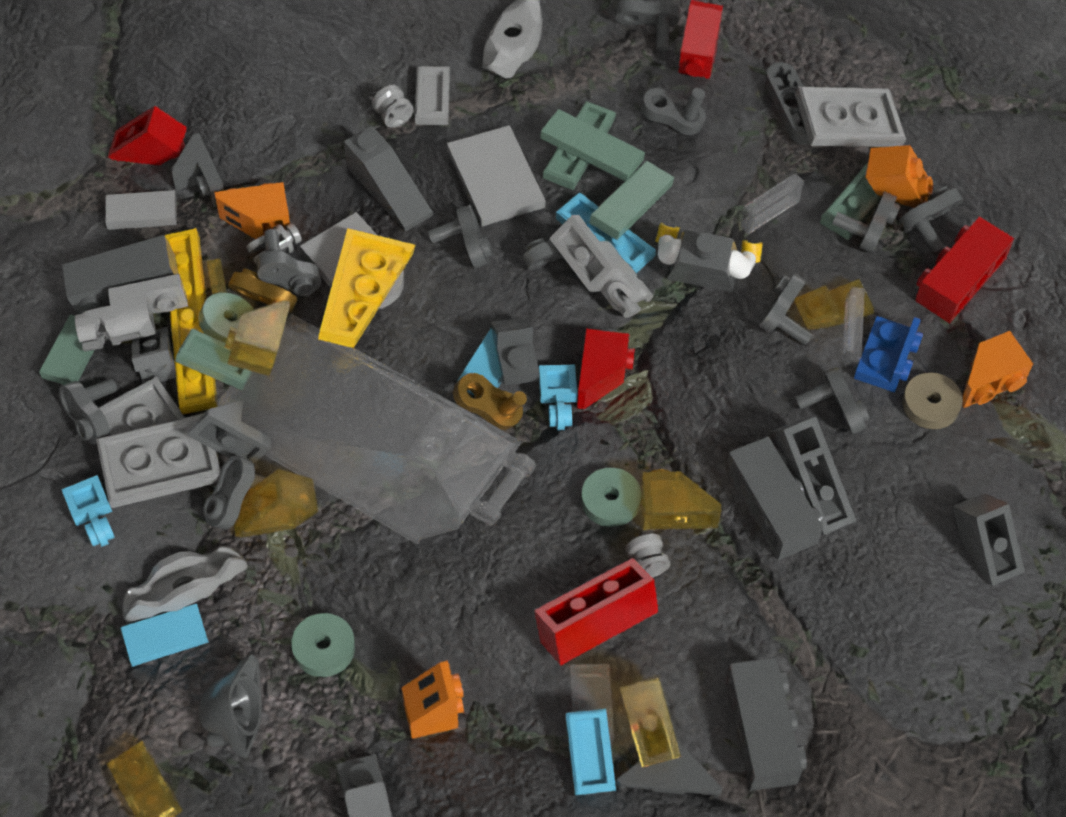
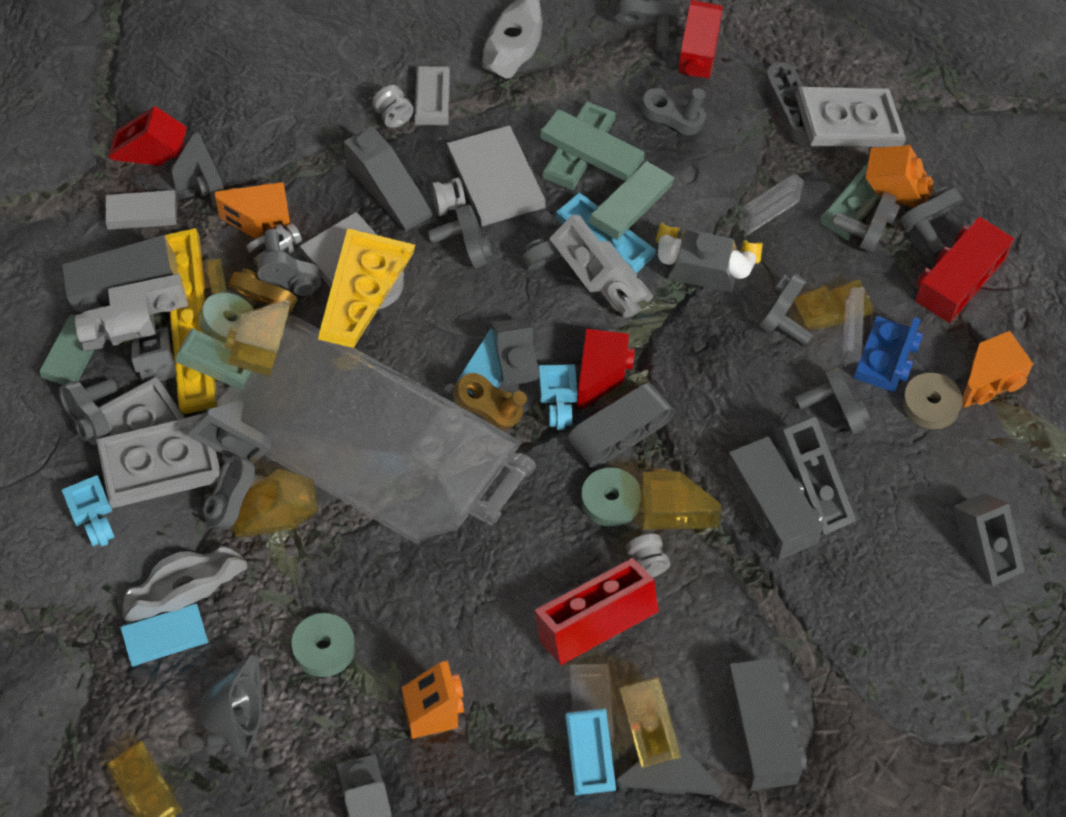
(445, 198): none -> light grey wheel
(621, 425): none -> dark grey beam

